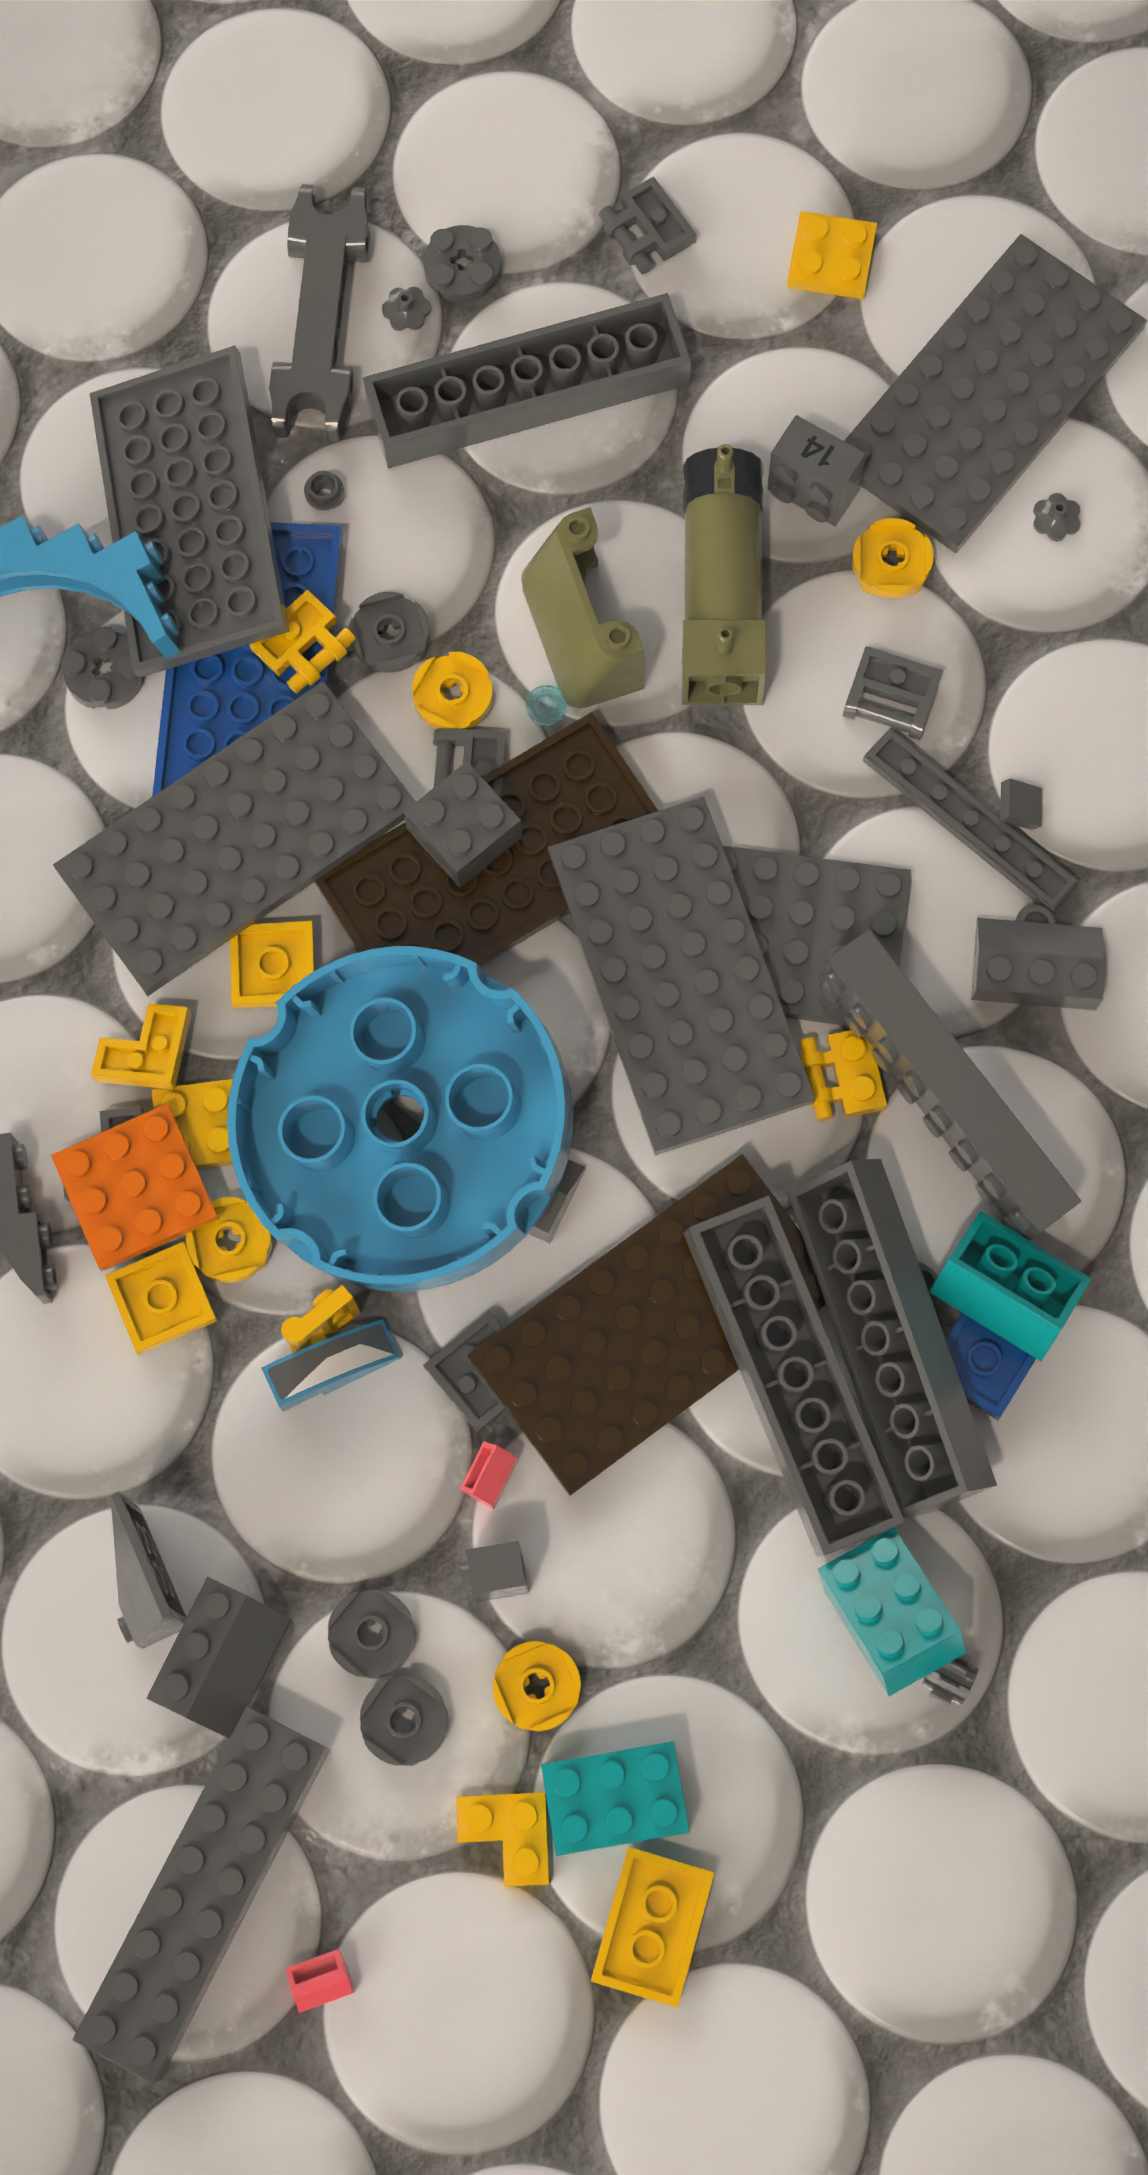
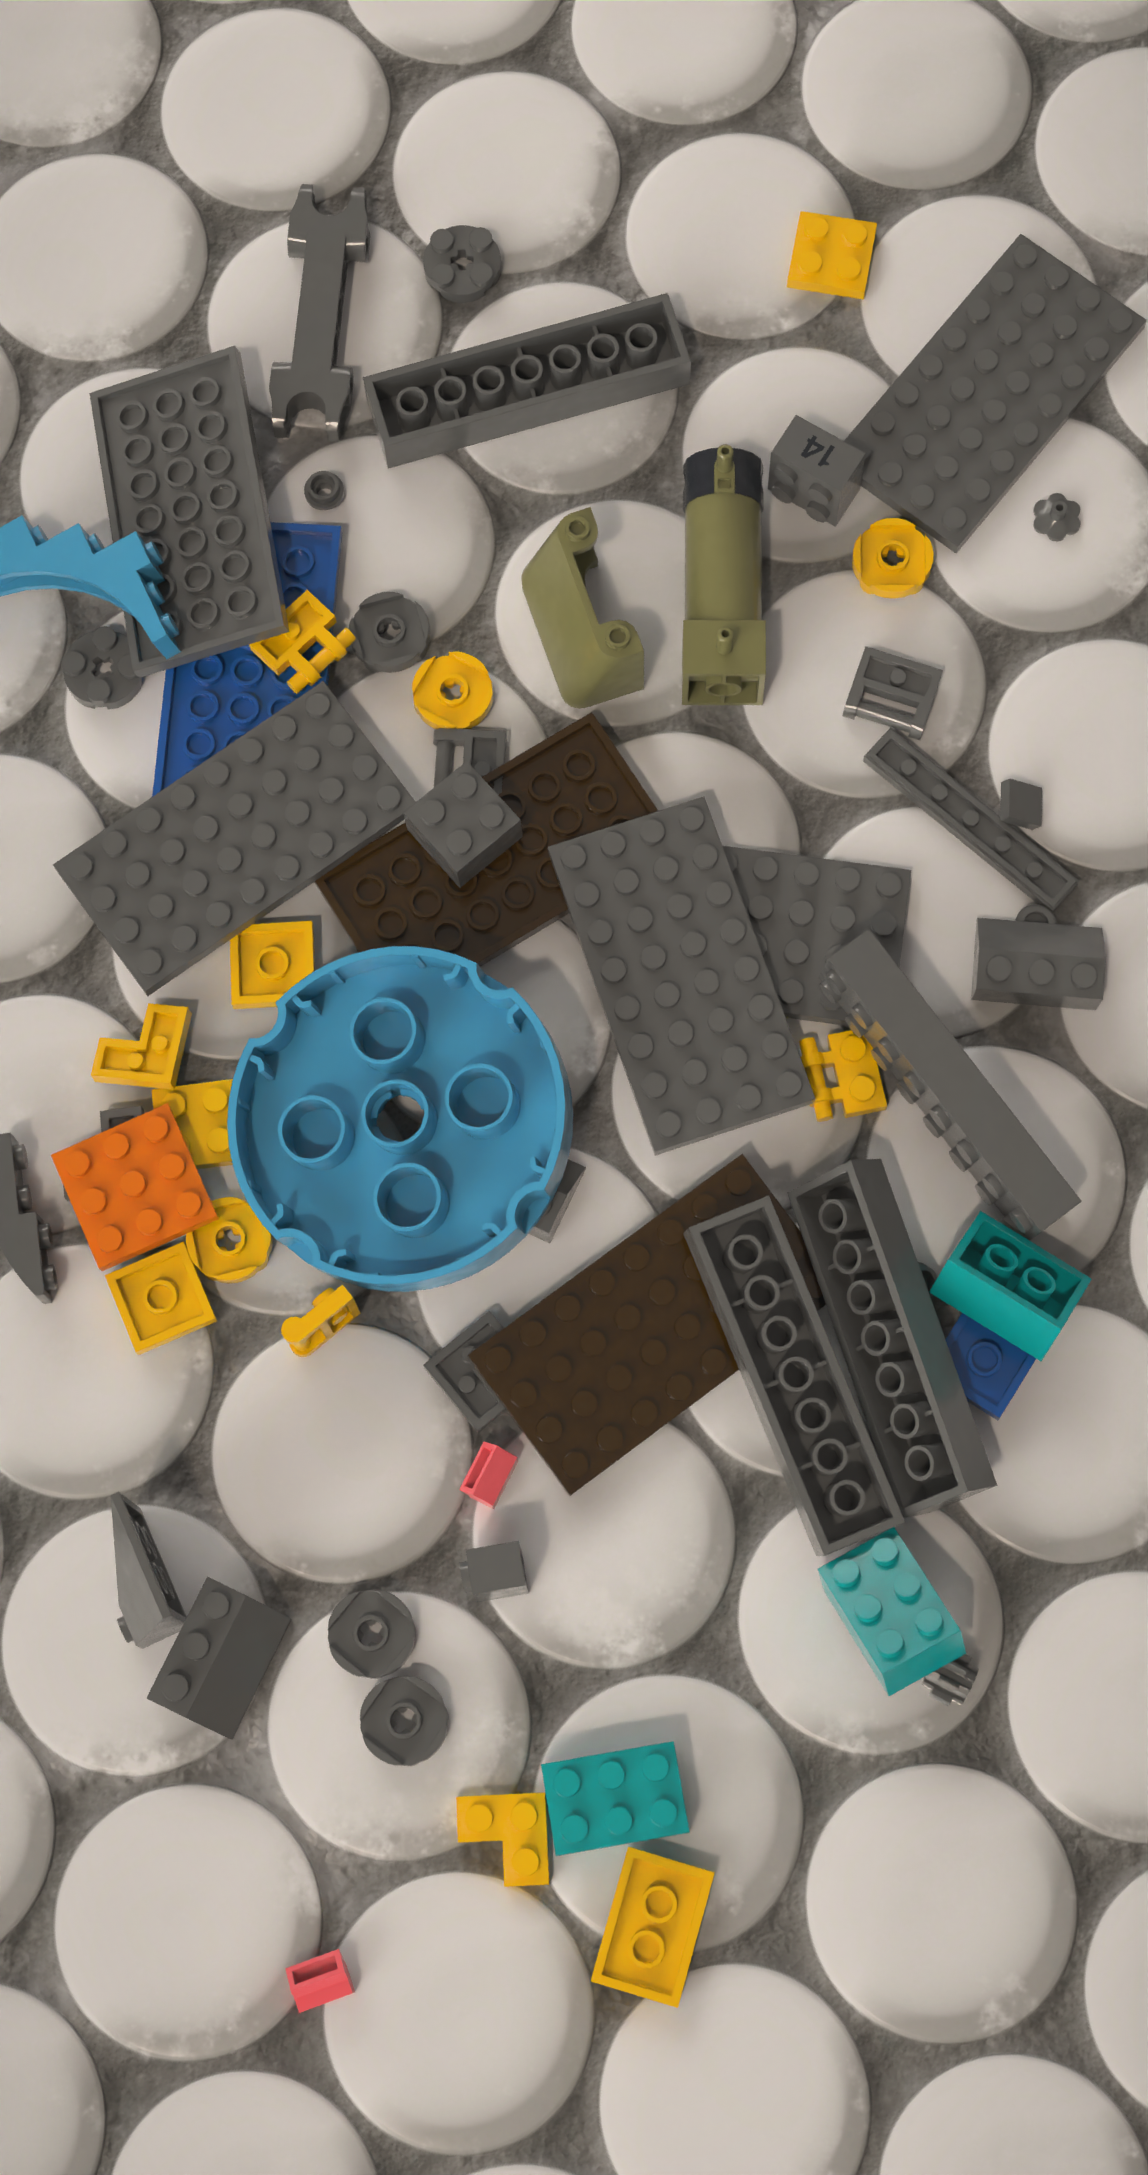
(201, 1896): dark grey brick -> none
(330, 1364): slope -> none
(406, 308): dark grey plant -> none
(512, 1678): yellow plate -> none
(550, 715): clear light blue plate -> none
(657, 219): dark grey plate -> none

